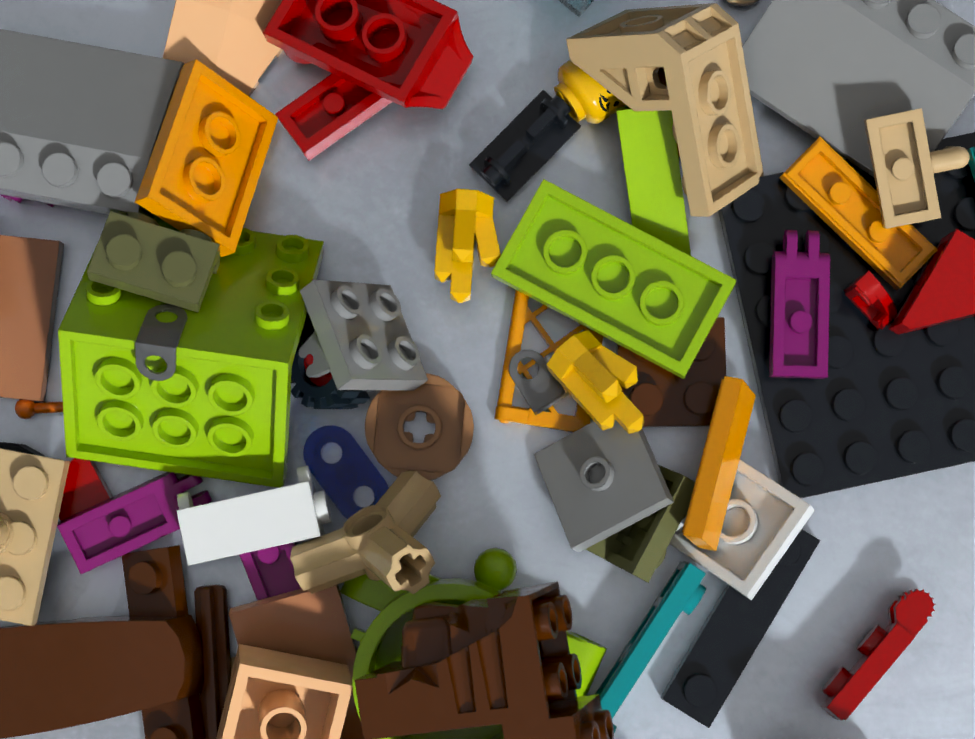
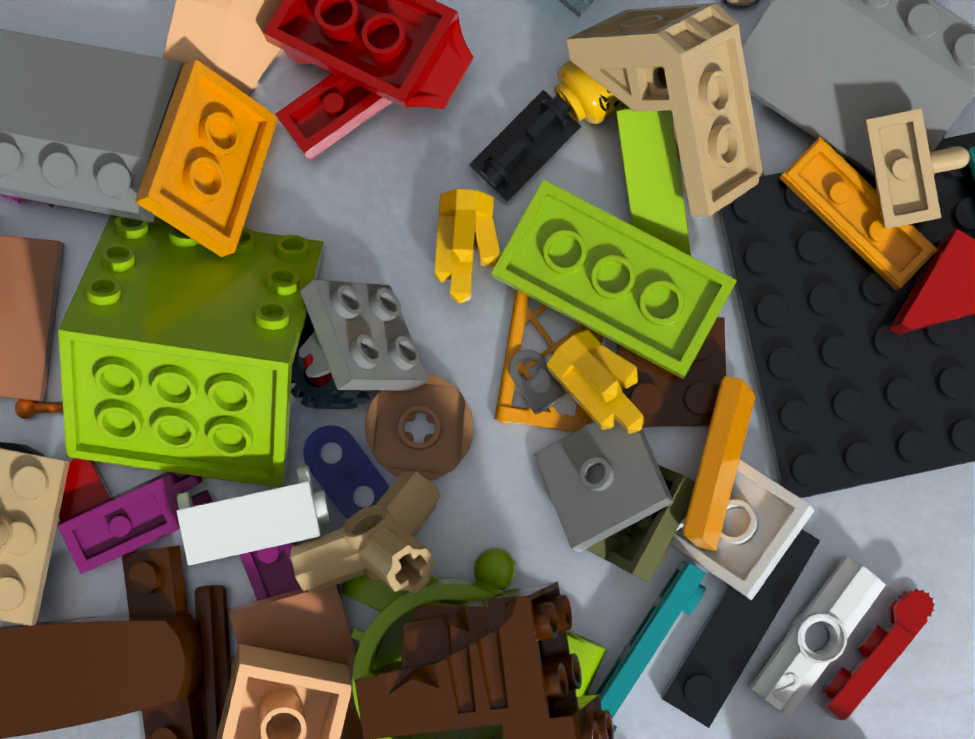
(154, 260): olive bracket -> none
(159, 340): flat silver piece -> none
(799, 309): magenta hinge -> none
(840, 607): none -> white piece
(872, 300): red tile -> none

